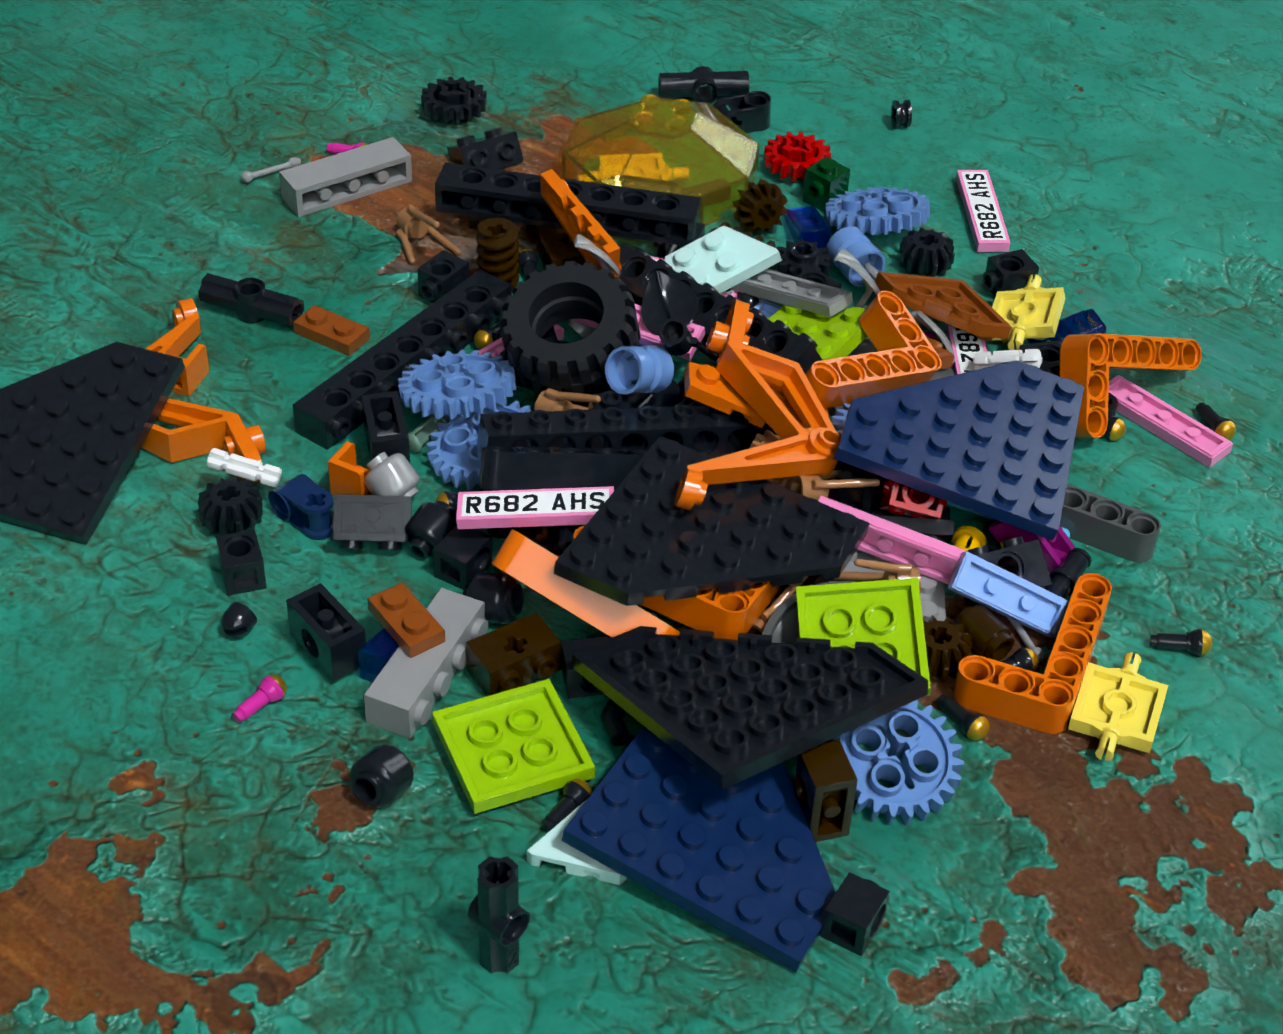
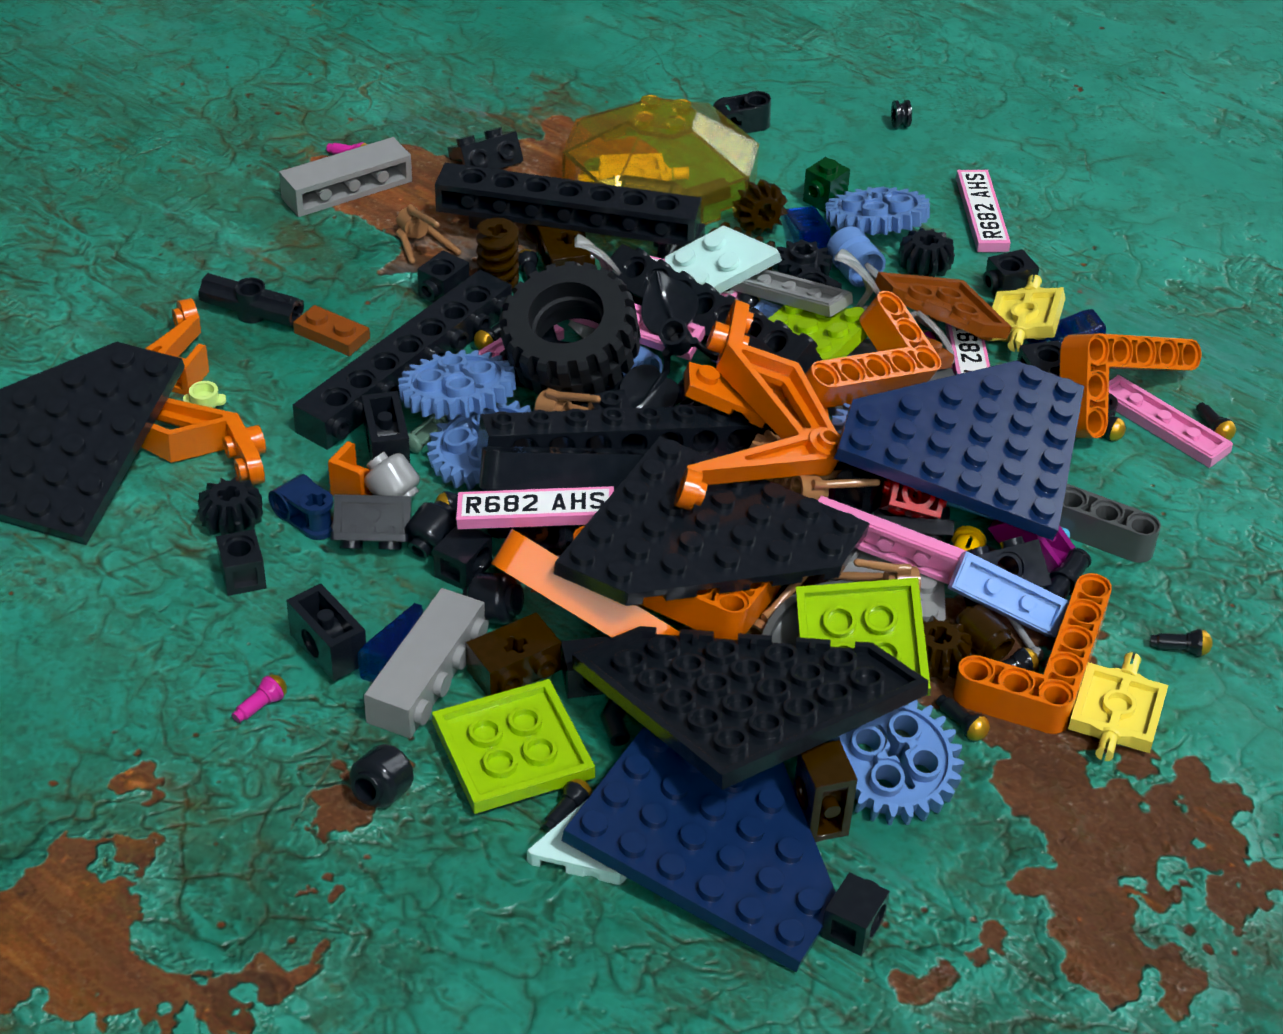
(205, 394): none -> yellowish green plate
(238, 620): black hinge -> none
(244, 467): white axle -> none
(248, 176): light grey hinge -> none
(406, 620): dark orange plate -> none
(454, 100): black gear -> none
(498, 914): black piece -> none
(576, 218): orange wing -> none
(639, 369): medium blue wheel -> none
(719, 84): black piece -> none
(794, 154): red gear -> none
(985, 359): white axle -> none

